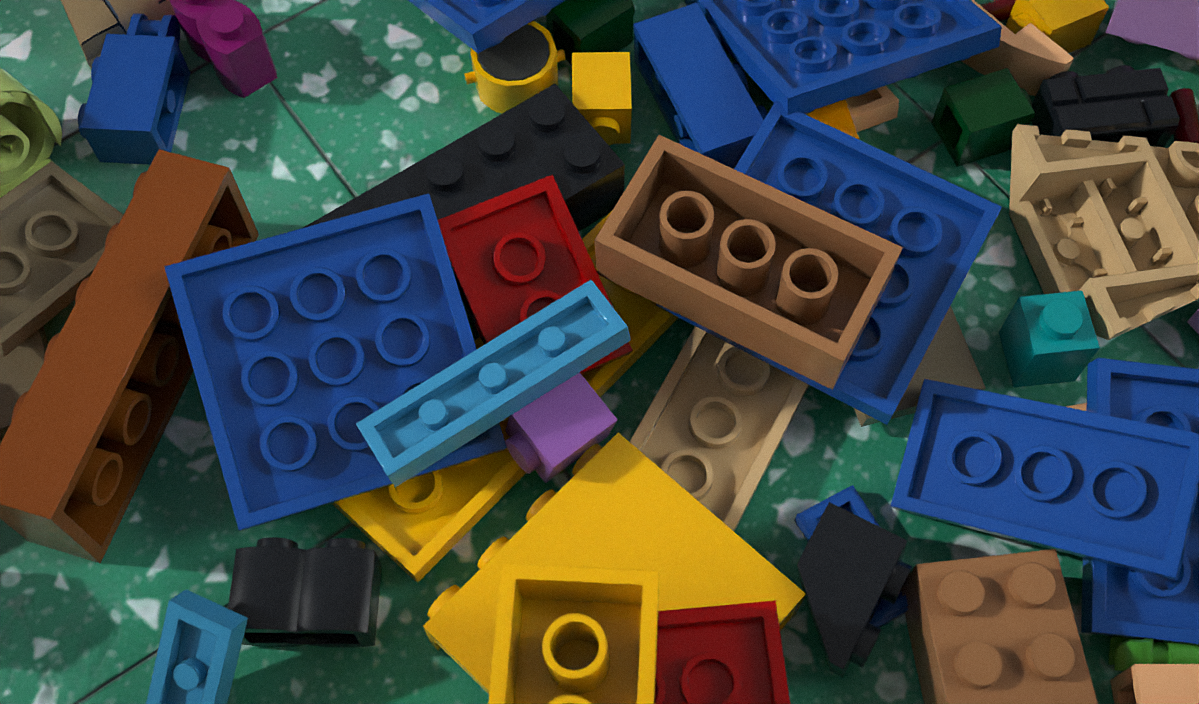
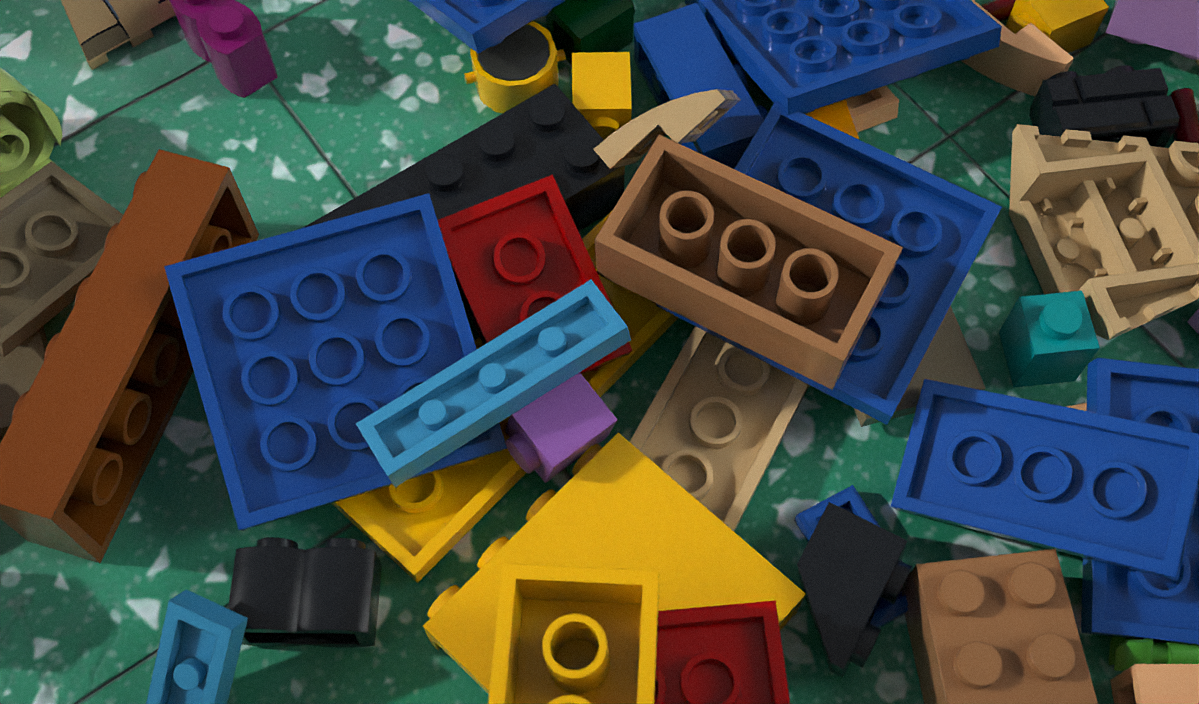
(136, 92): blue brick -> none
(680, 119): none -> tan slope
(980, 114): dark green brick -> none

